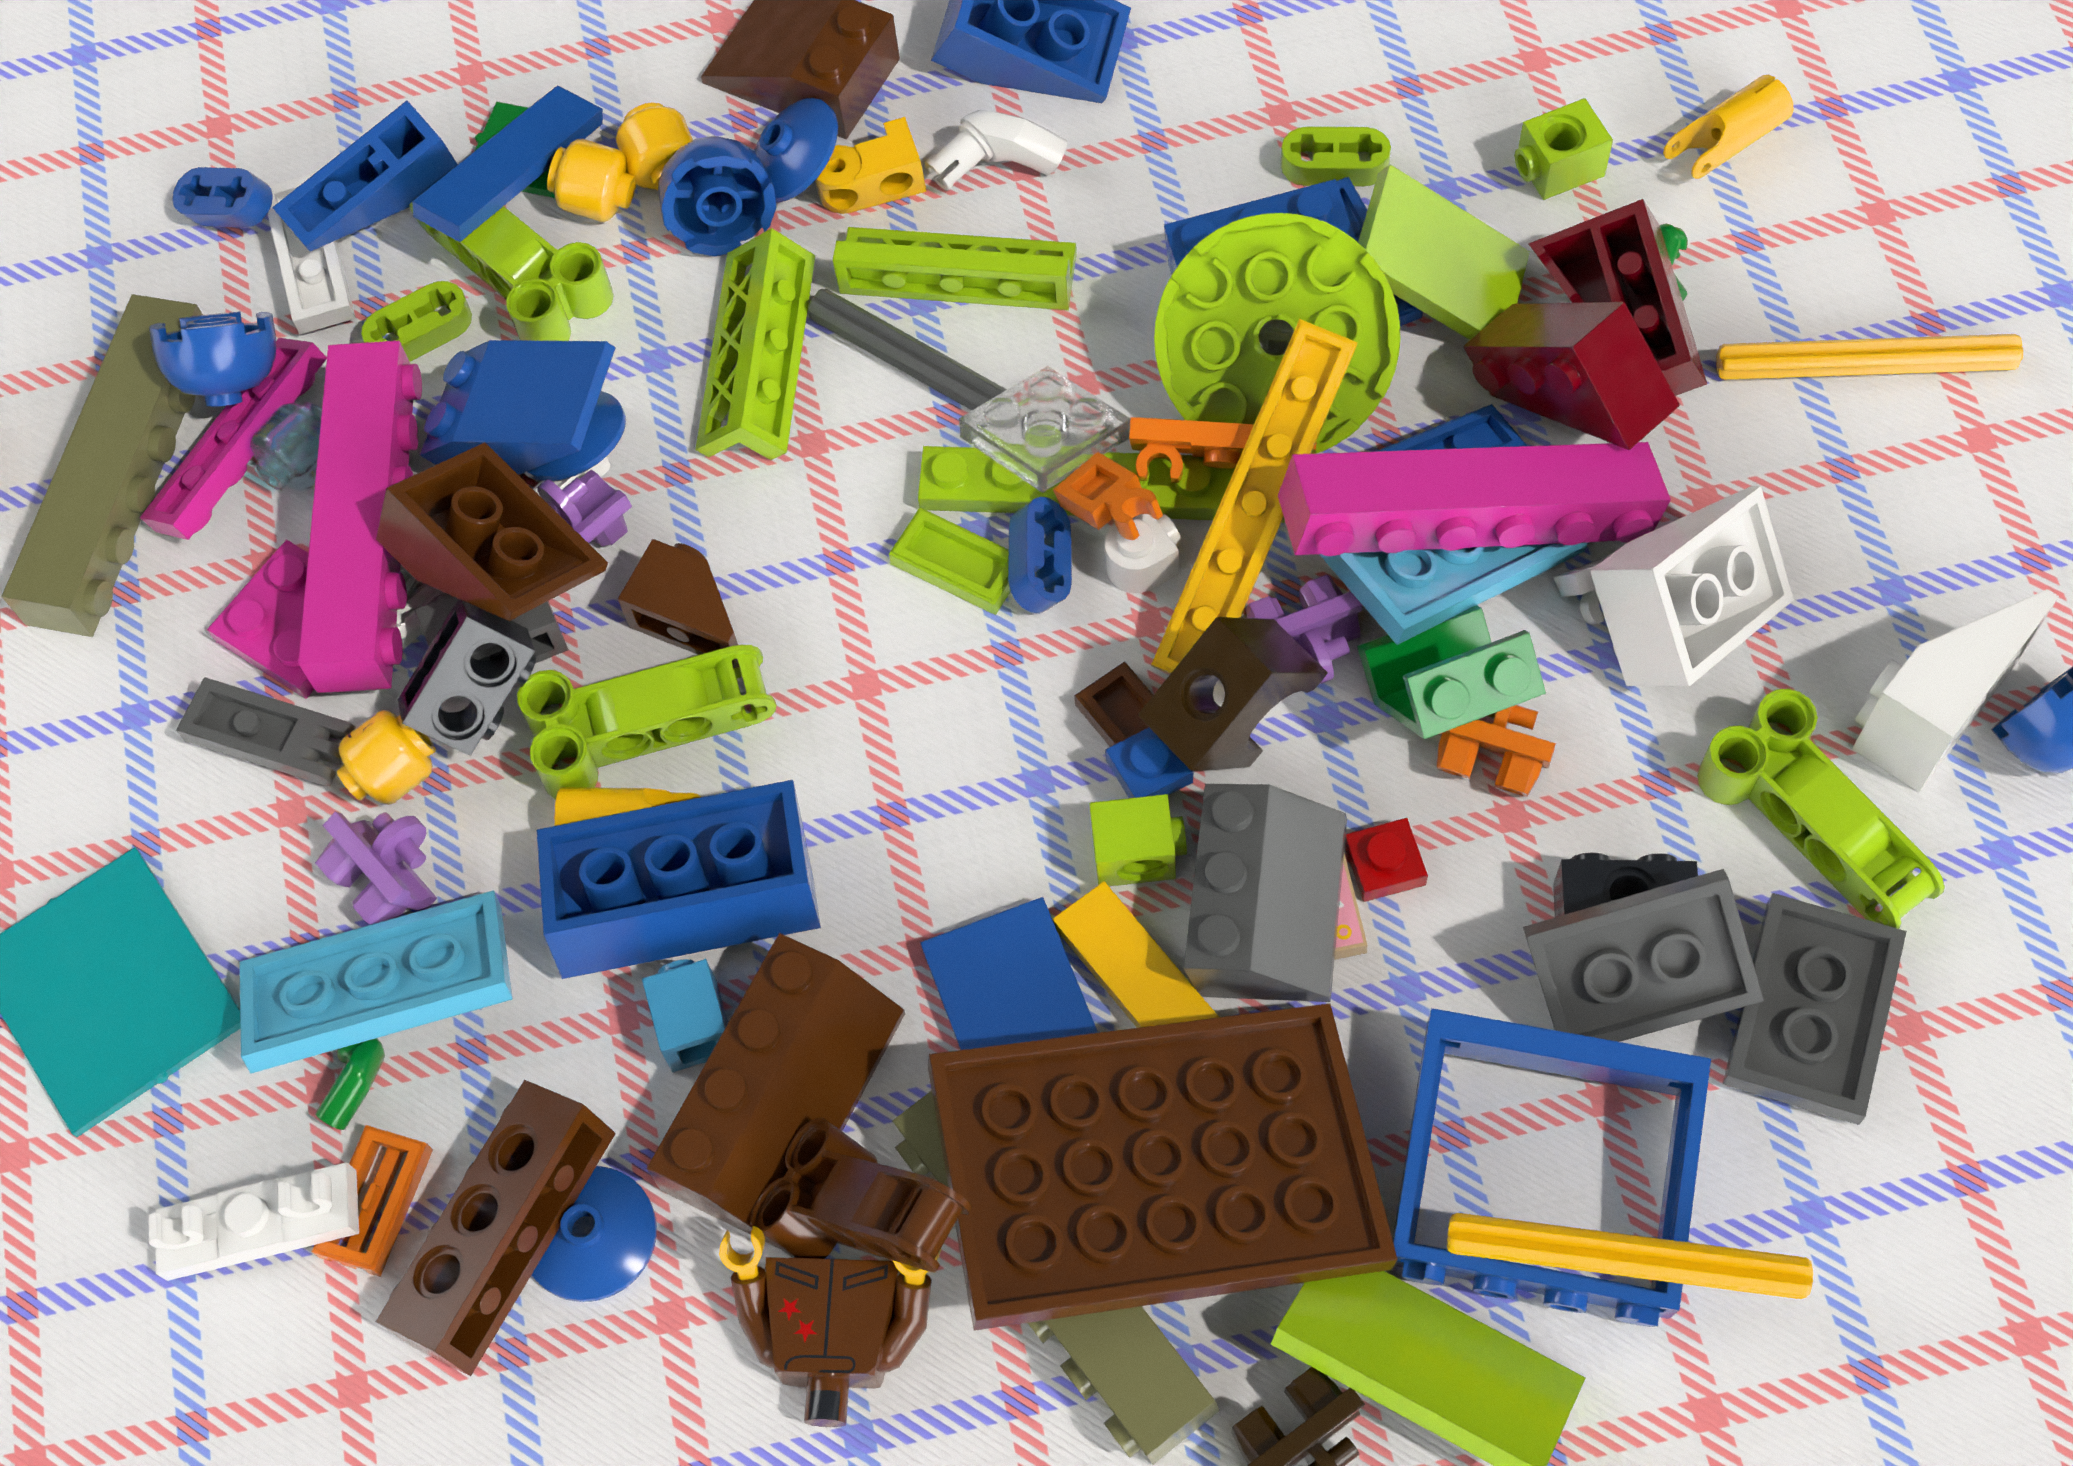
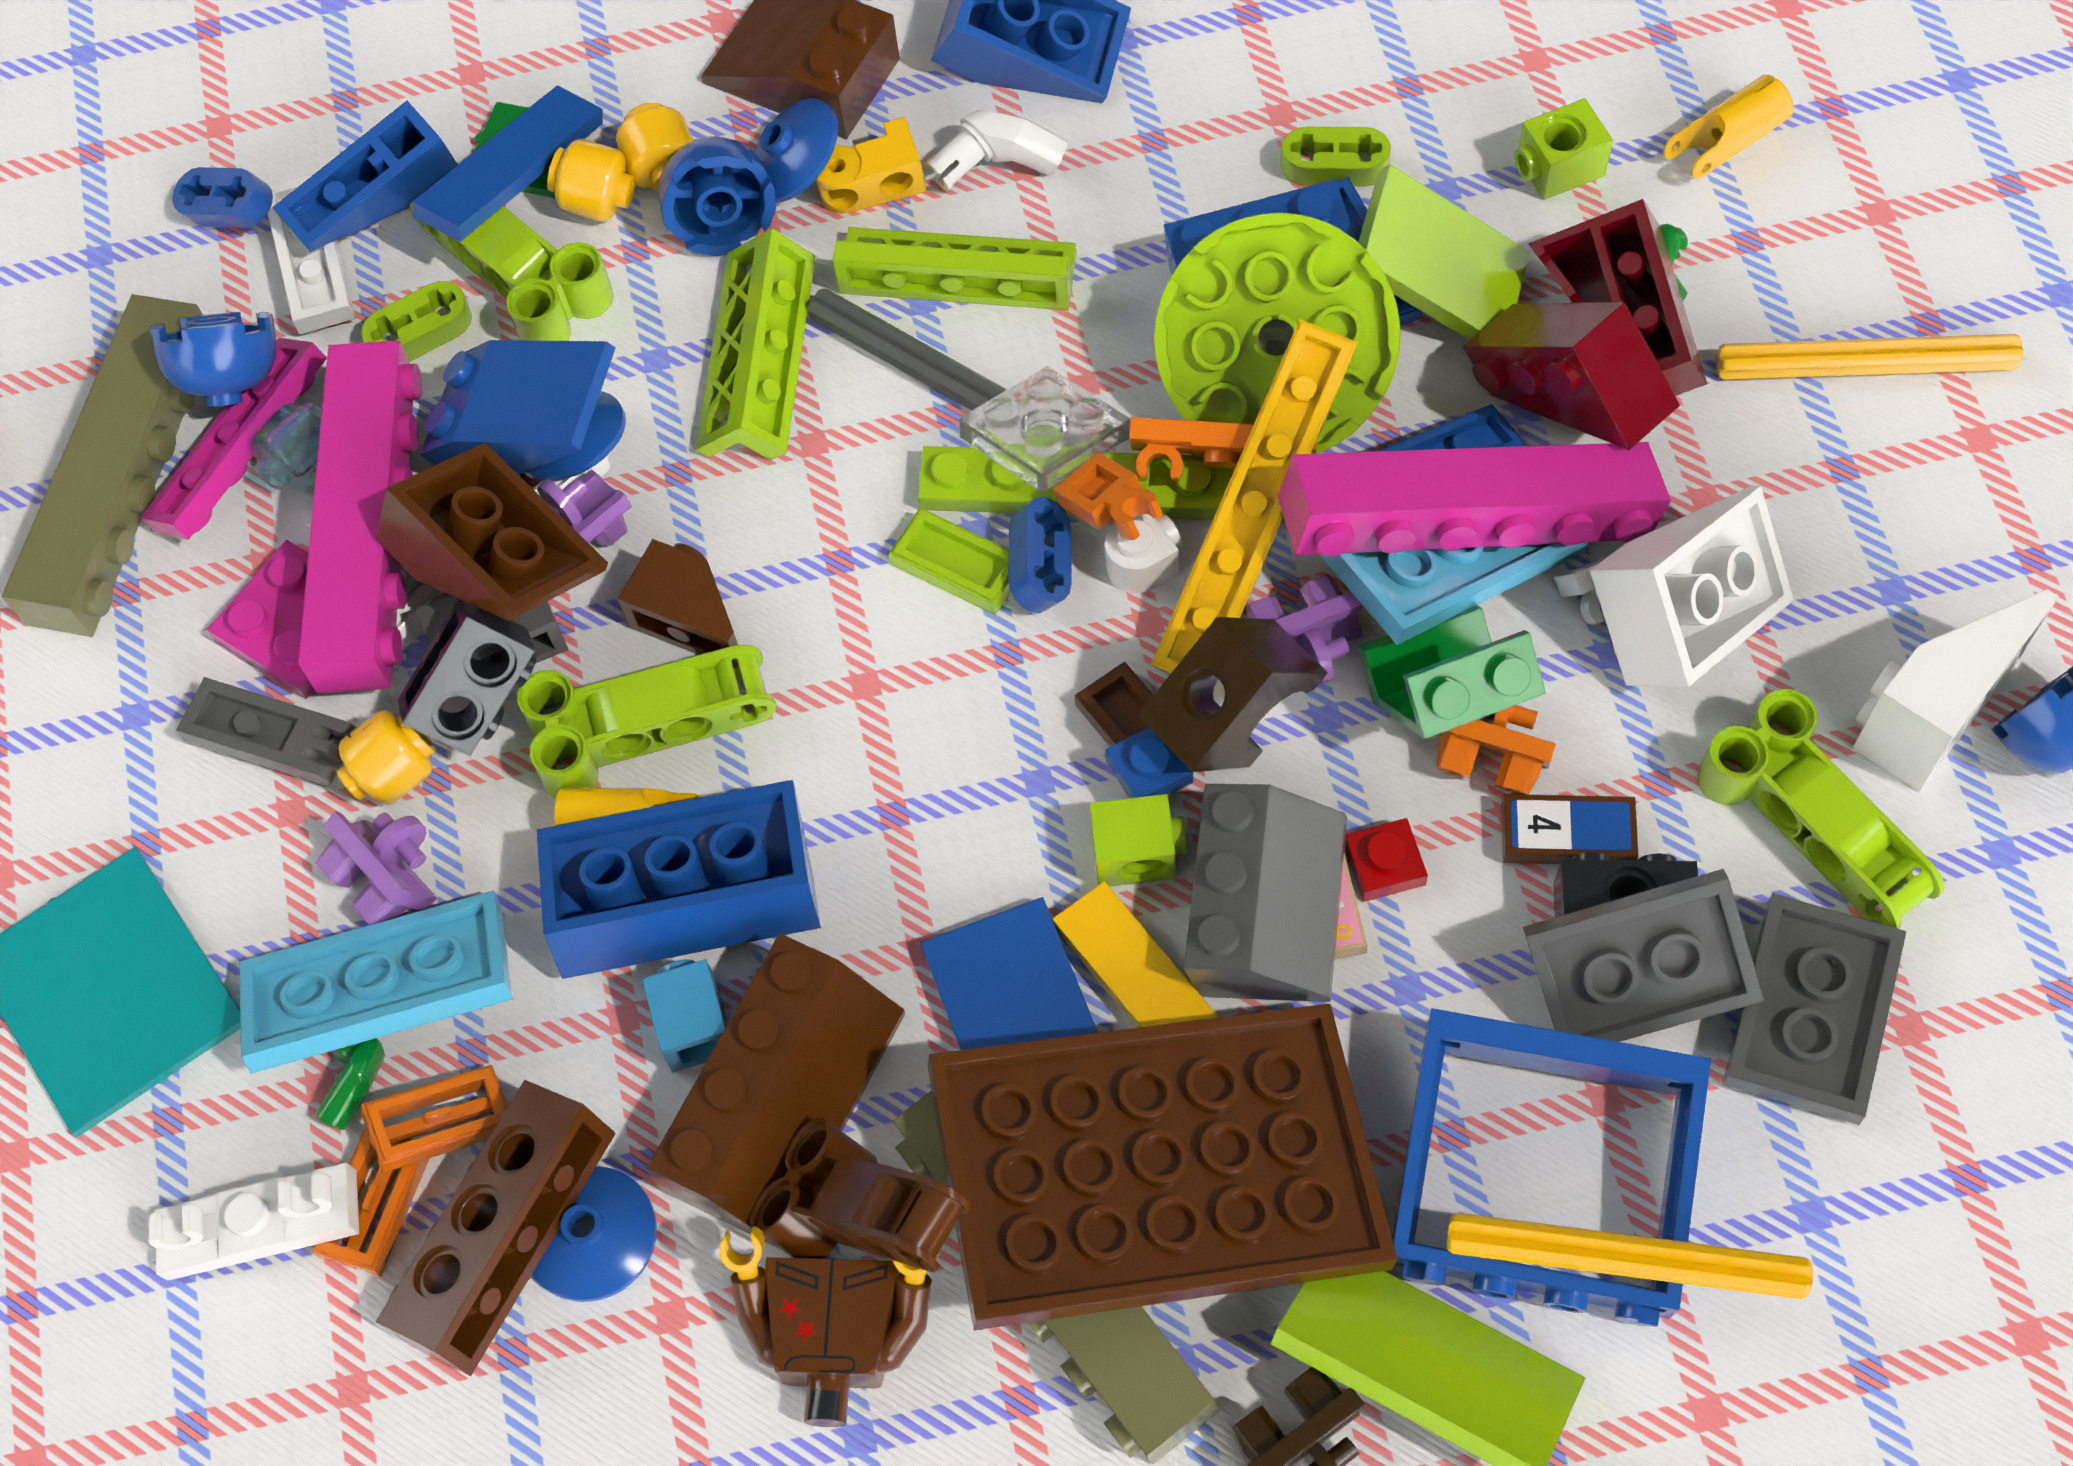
(440, 1142): none -> orange tile
(1562, 826): none -> tile

